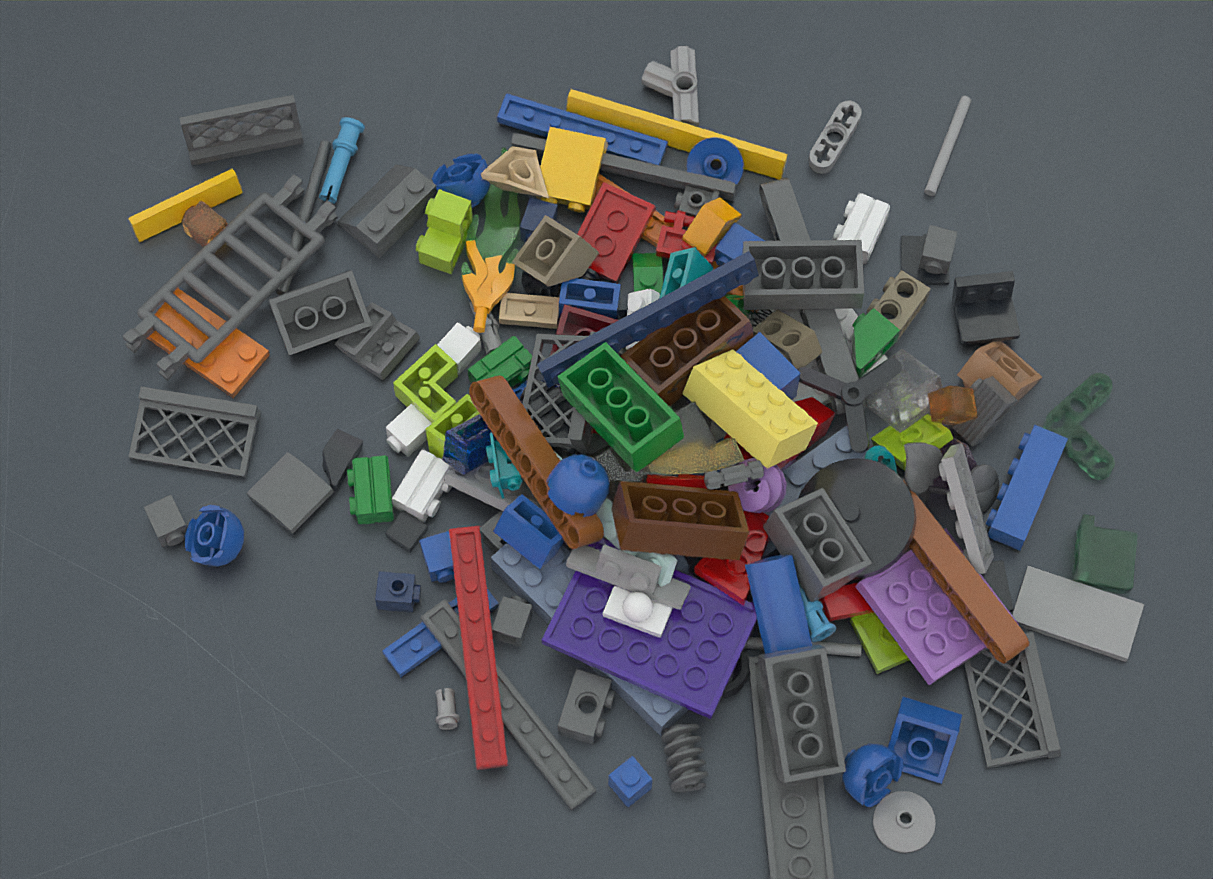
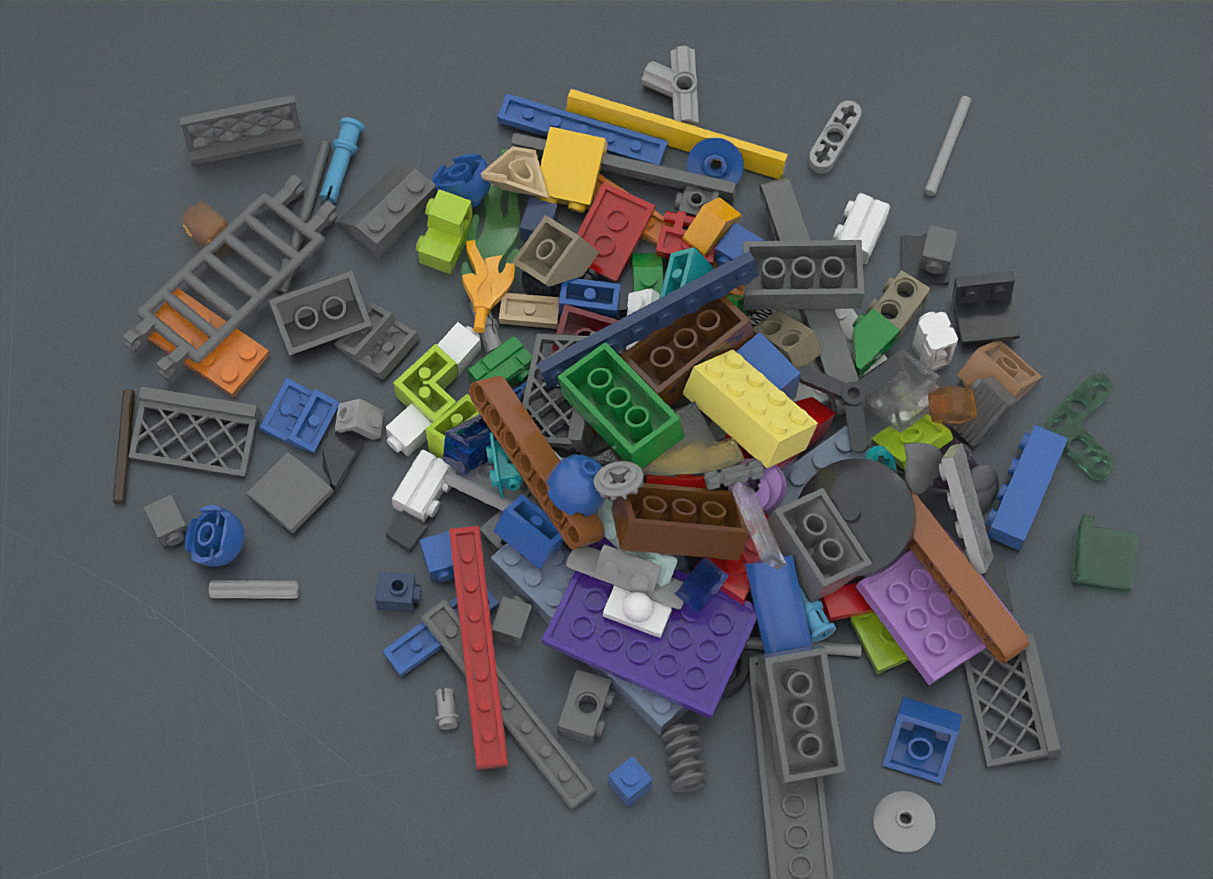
(123, 446): none -> dark brown bar
(172, 210): yellow tile -> none
(253, 589): none -> light grey axle
(299, 416): none -> blue slope
(360, 417): none -> light grey bracket
(372, 490): green brick -> none
(618, 471): none -> light grey gear
(701, 584): none -> clear blue panel
(758, 526): none -> clear tile
(870, 772): blue cylinder -> none
(934, 340): none -> white brick
(1077, 613): light grey tile -> none

